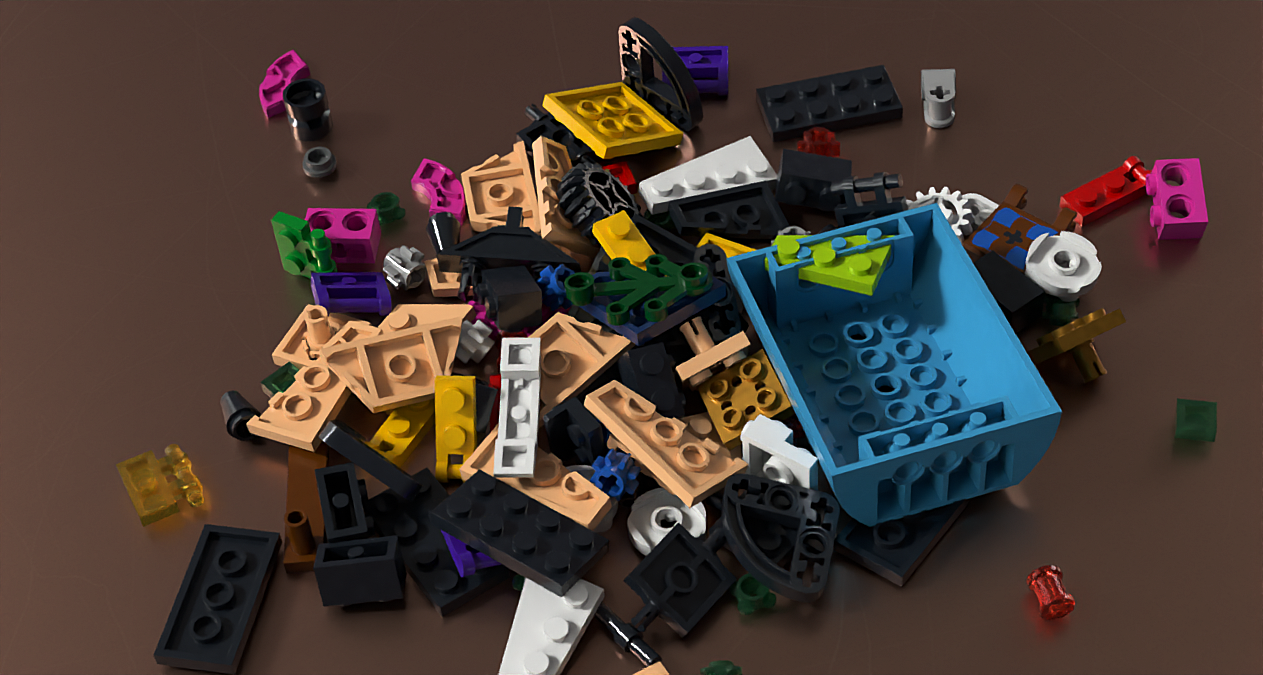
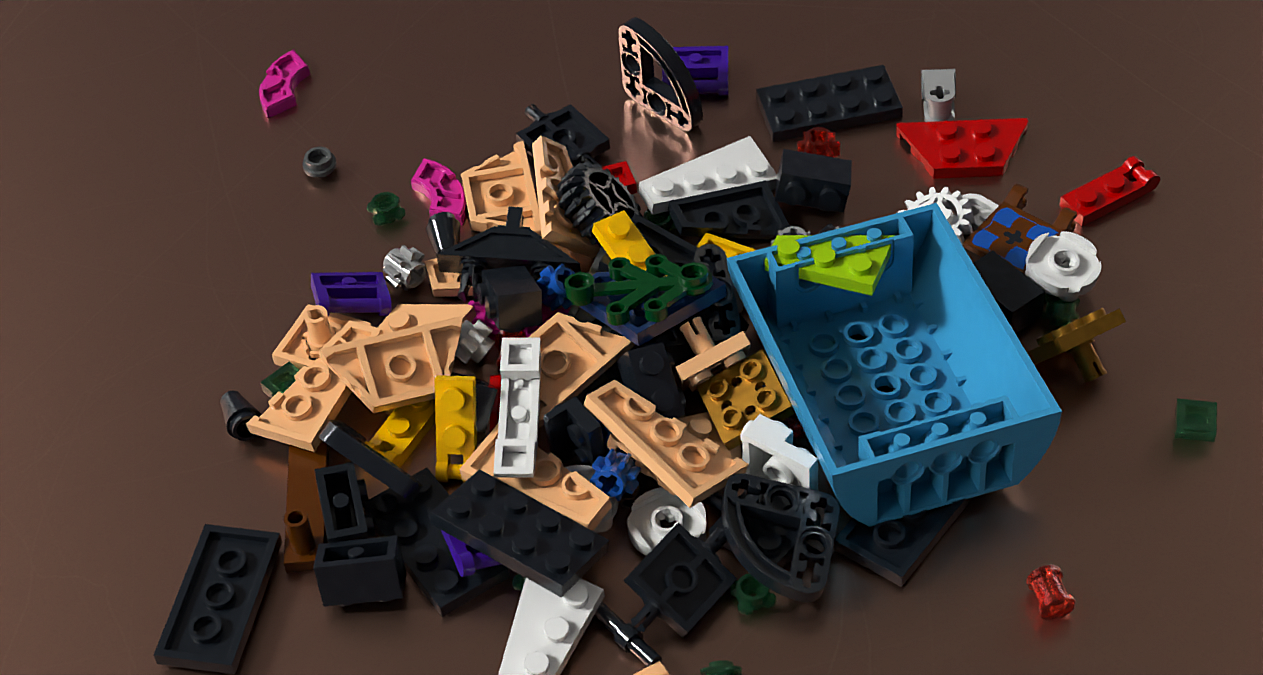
(148, 488): clear yellow plate -> none
(301, 249): green plate -> none
(307, 109): black wheel -> none
(352, 232): dark pink brick -> none
(612, 120): yellow plate -> none
(859, 211): black plate -> none
(964, 146): none -> red wing
(1185, 199): dark pink brick -> none

